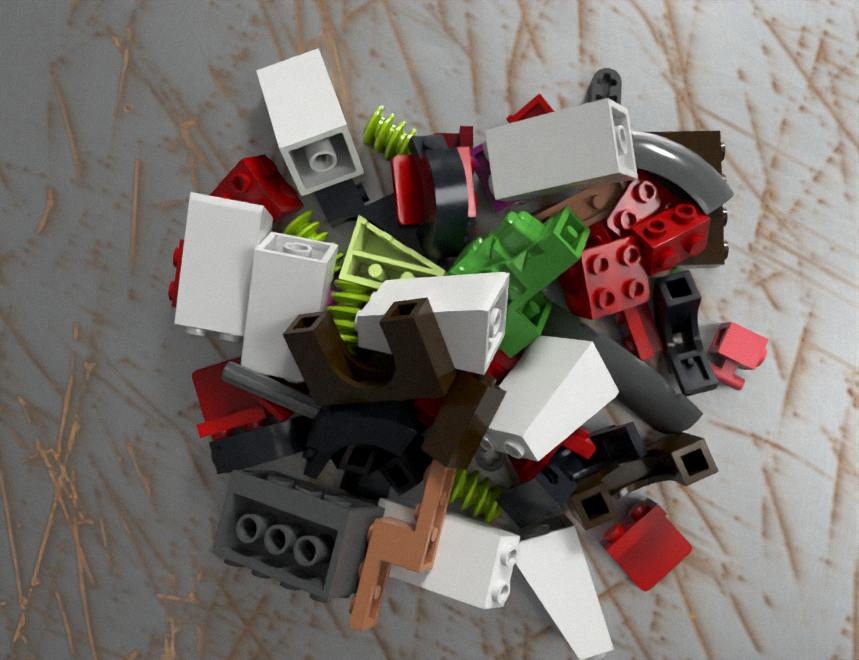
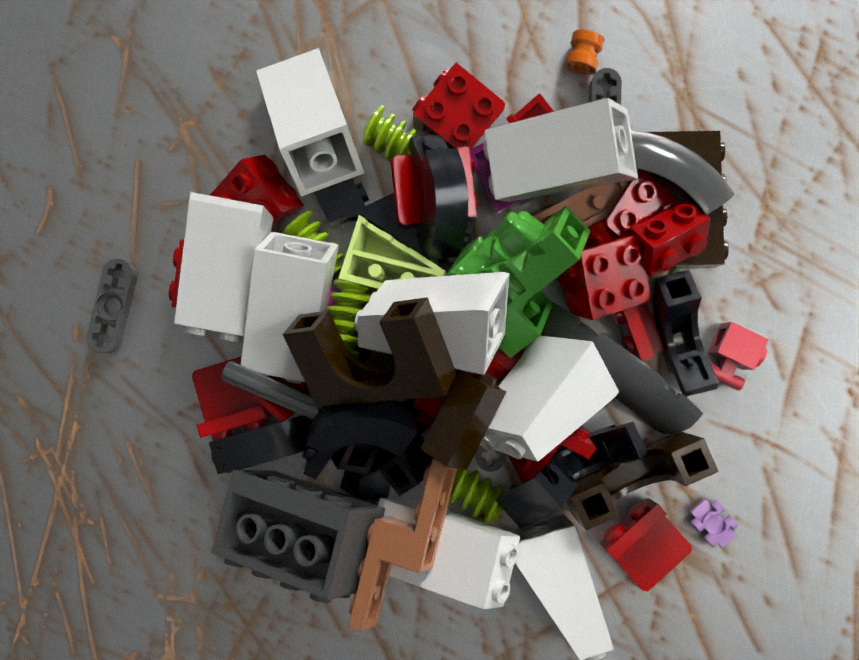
(96, 327): none -> dark grey beam
(458, 108): none -> red bracket
(584, 52): none -> orange wheel
(708, 518): none -> lavender piece

